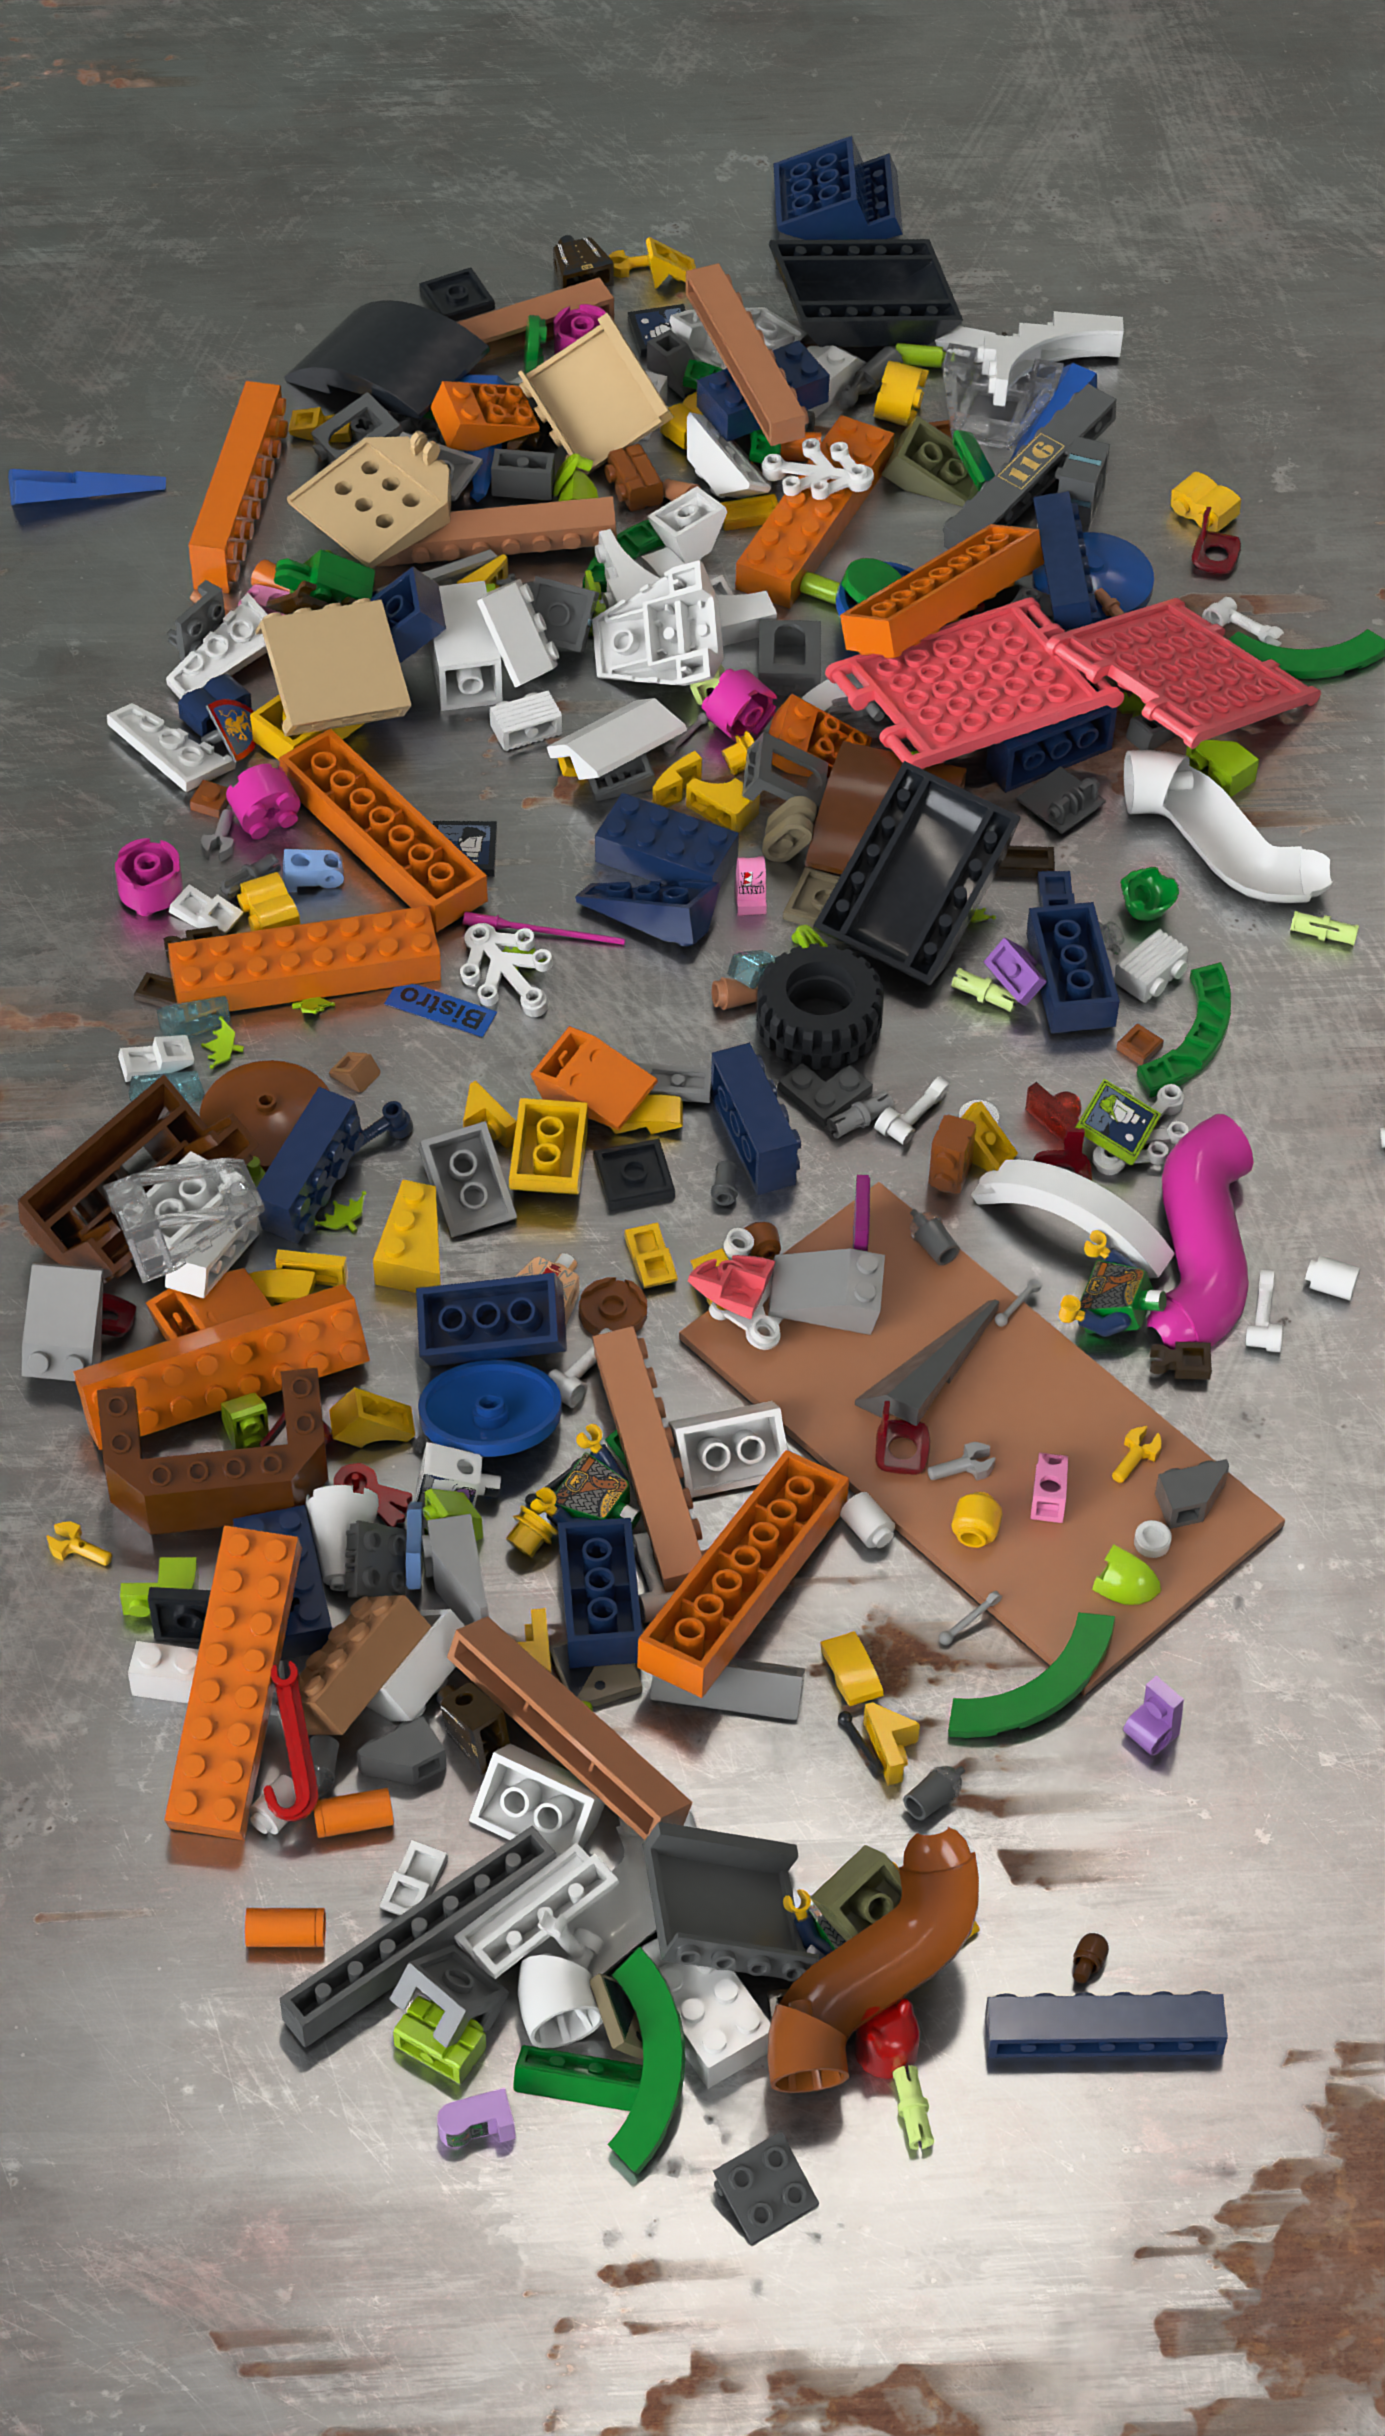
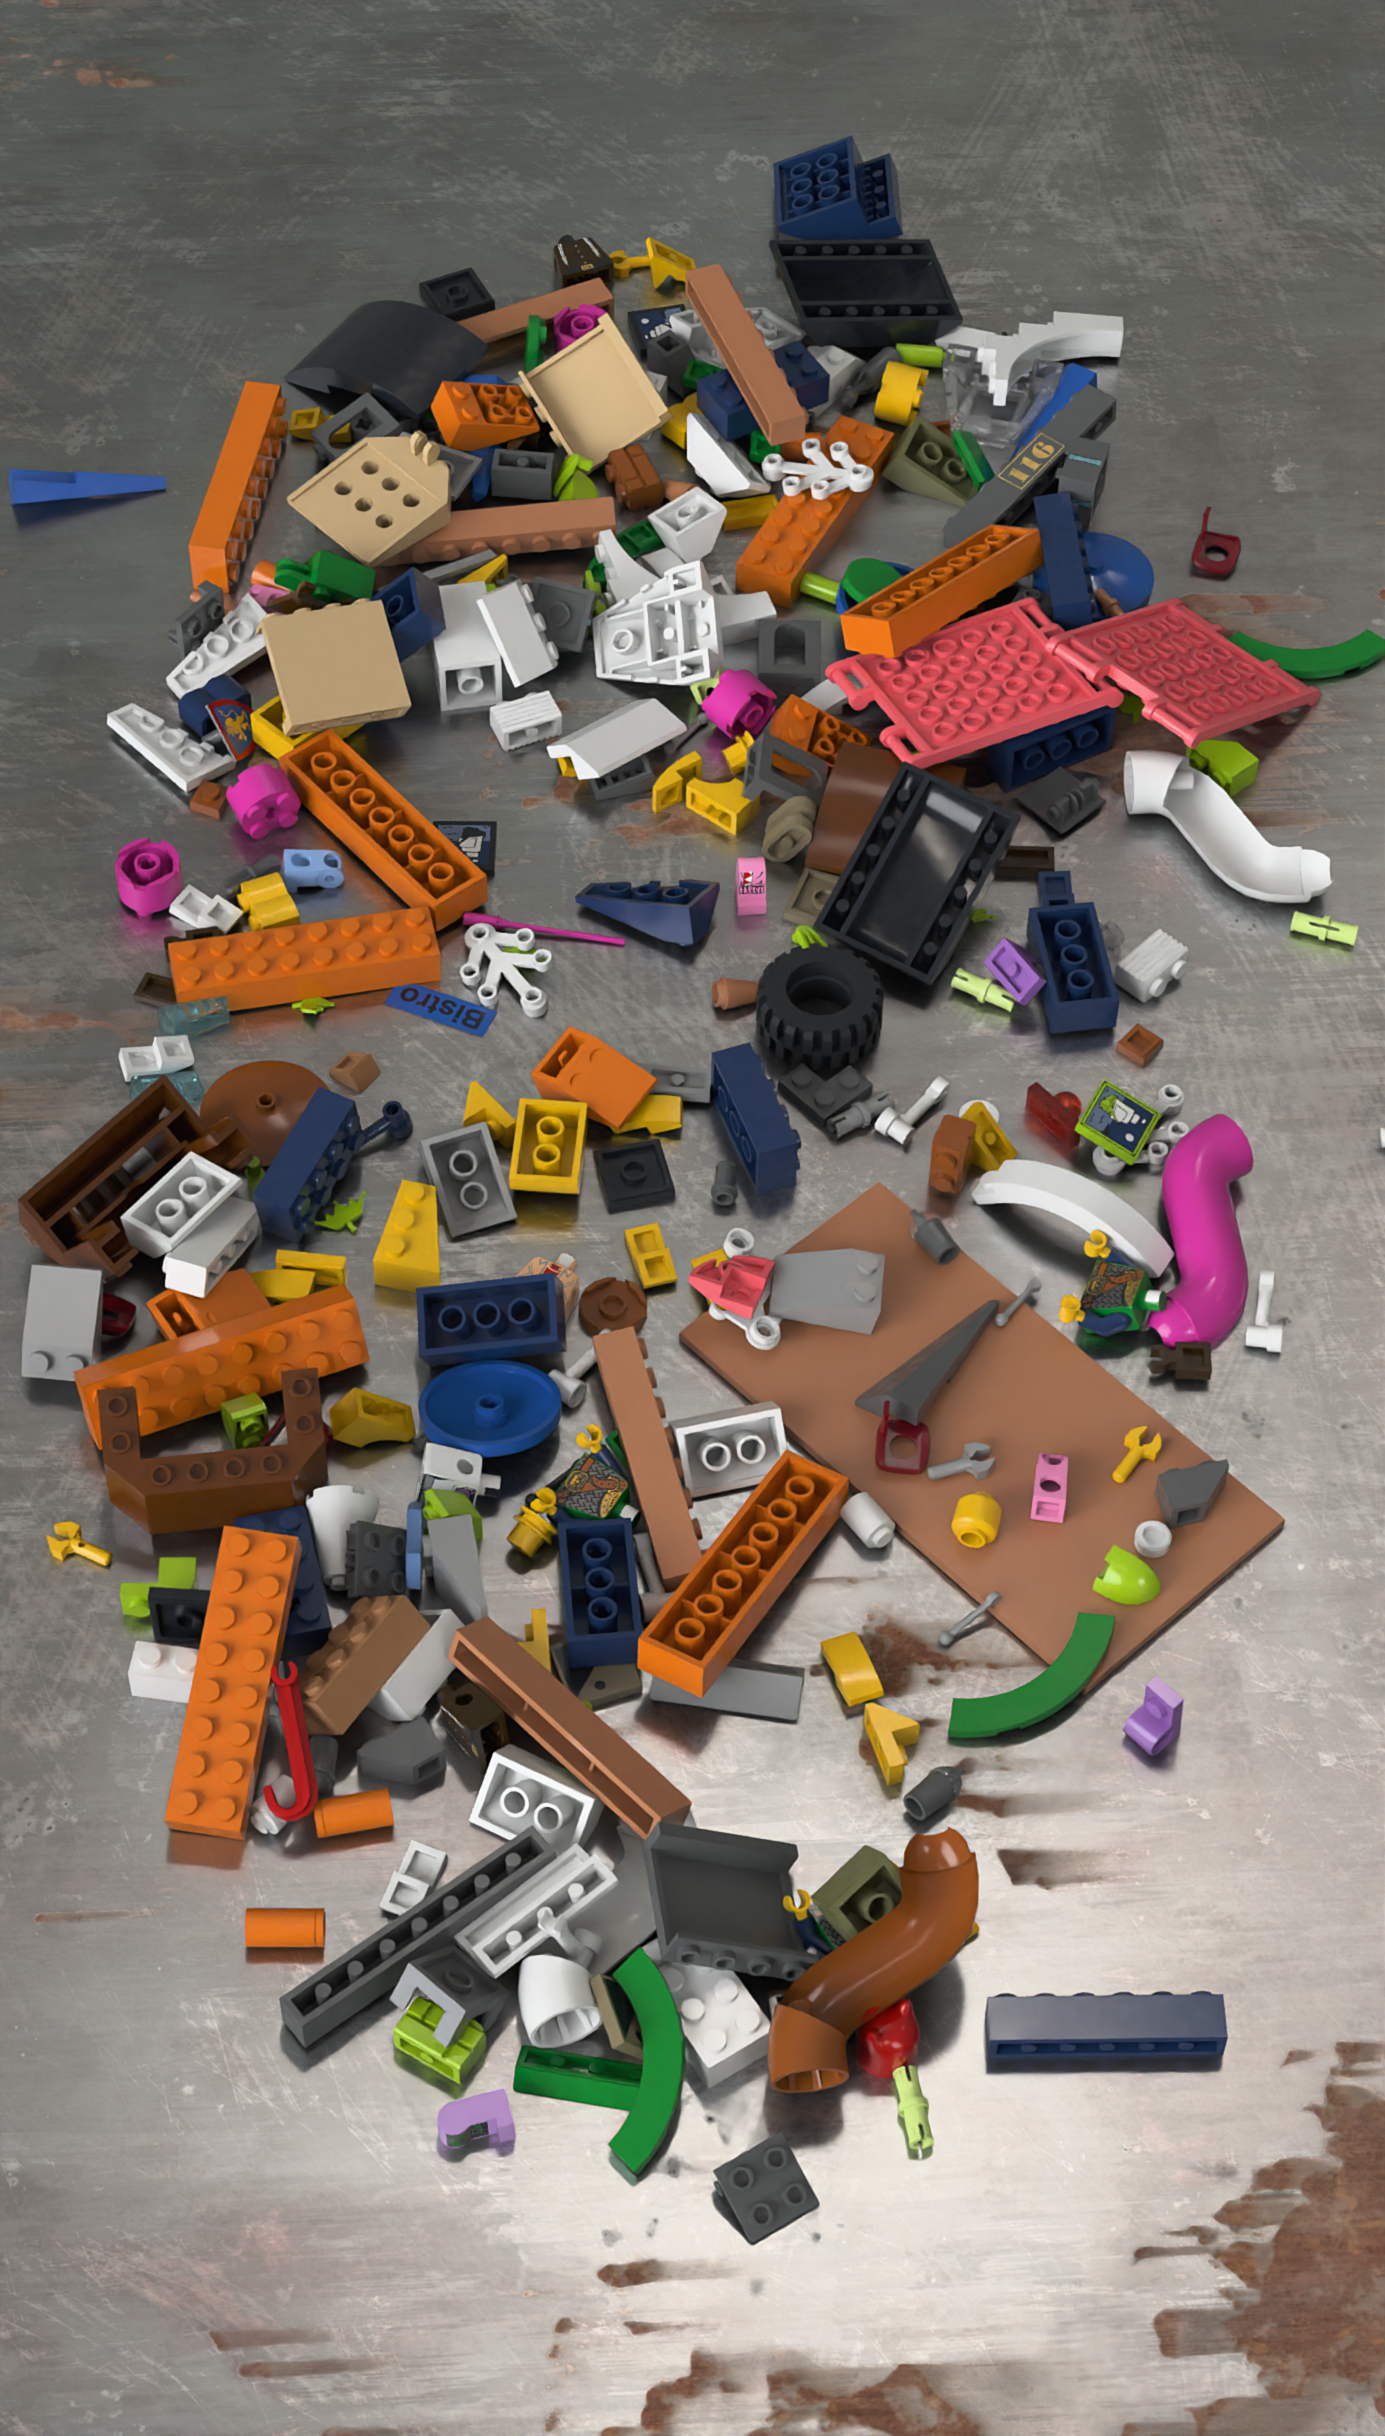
(143, 1227): clear windscreen -> none
(220, 837): light grey bar -> none
(222, 1045): lime piece -> none
(390, 1499): red piece -> none
(664, 844): dark blue brick -> none
(749, 966): clear light blue slope -> none
(765, 1240): dark orange cone -> none
(845, 1719): black hinge -> none
(846, 712): light grey piece -> none
(861, 1213): magenta tile -> none
(1071, 1155): dark red piece -> none
(1089, 1956): reddish brown cylinder -> none
(1147, 734): dark grey slope -> none
(1148, 893): green hair -> none
(1199, 492): yellow brick -> none
(1202, 1040): green tile -> none
(1225, 612): white brick -> none
(1333, 1277): white brick -> none

